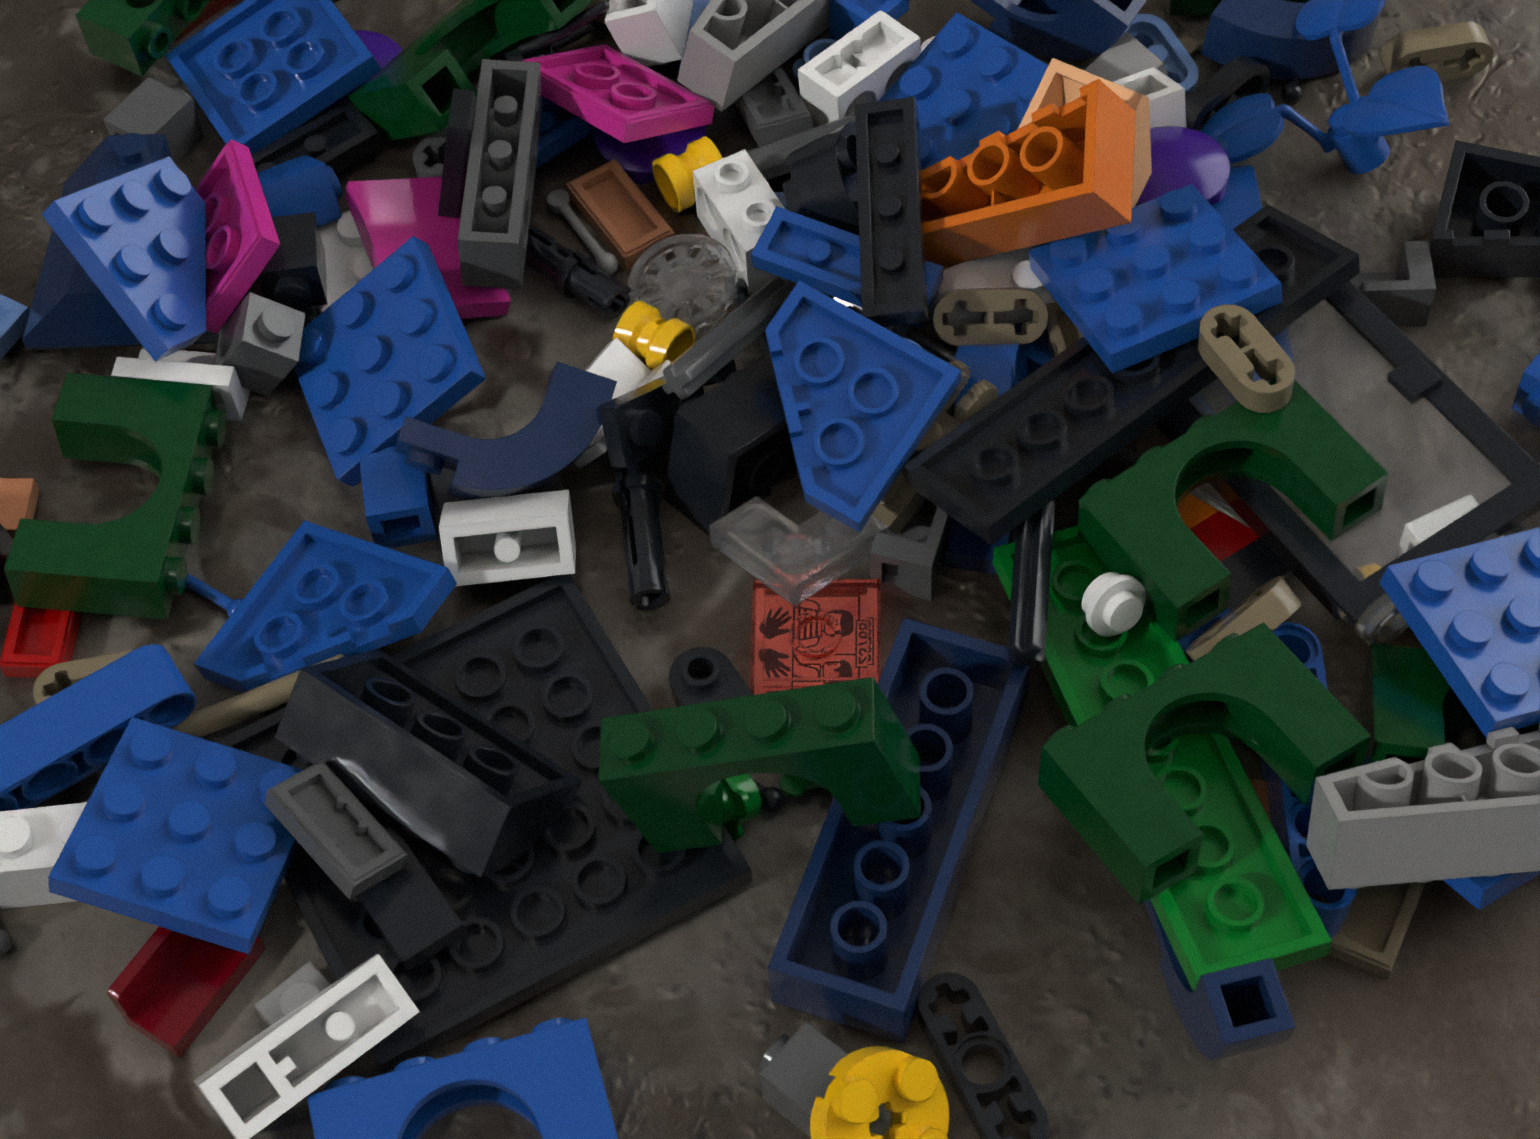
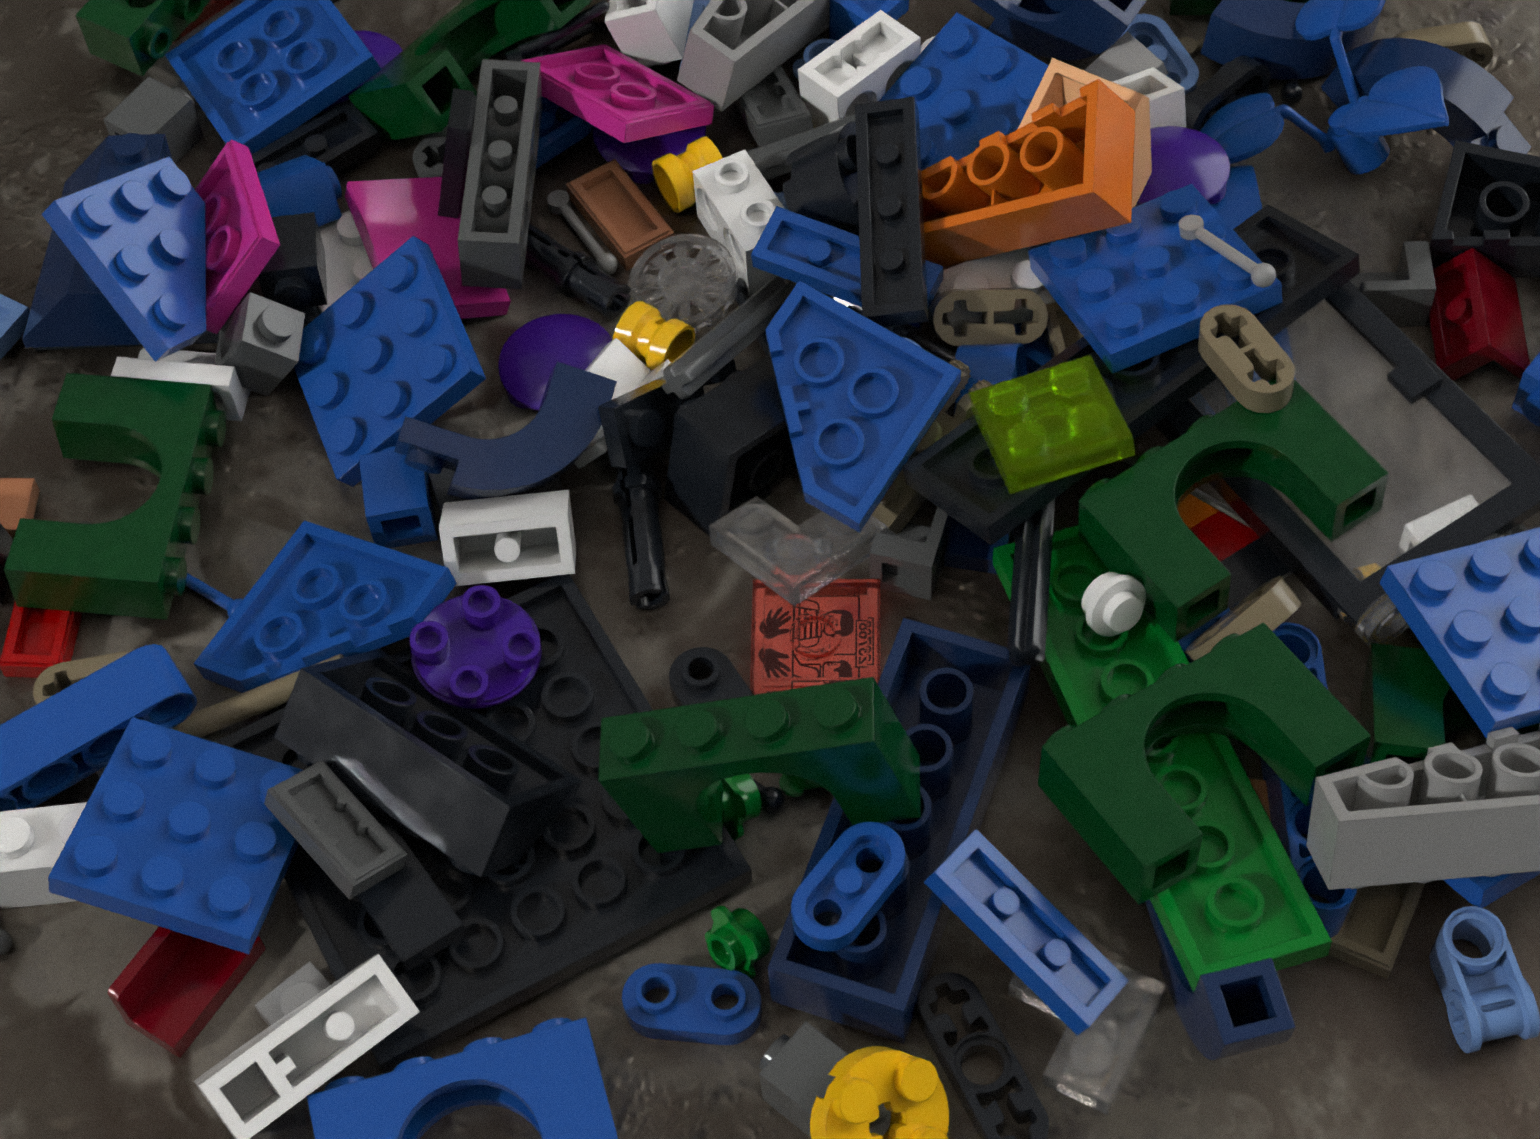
(476, 649): none -> dark purple dish
(537, 347): none -> dark purple dish
(689, 1008): none -> blue plate
(737, 940): none -> green plate
(846, 890): none -> blue plate
(1027, 932): none -> blue plate
(1051, 424): none -> clear neon green plate
(1099, 1058): none -> clear plate
(1192, 228): none -> light grey hinge
(1470, 93): none -> dark blue arch
(1476, 317): none -> dark red panel
(1485, 994): none -> medium blue piece

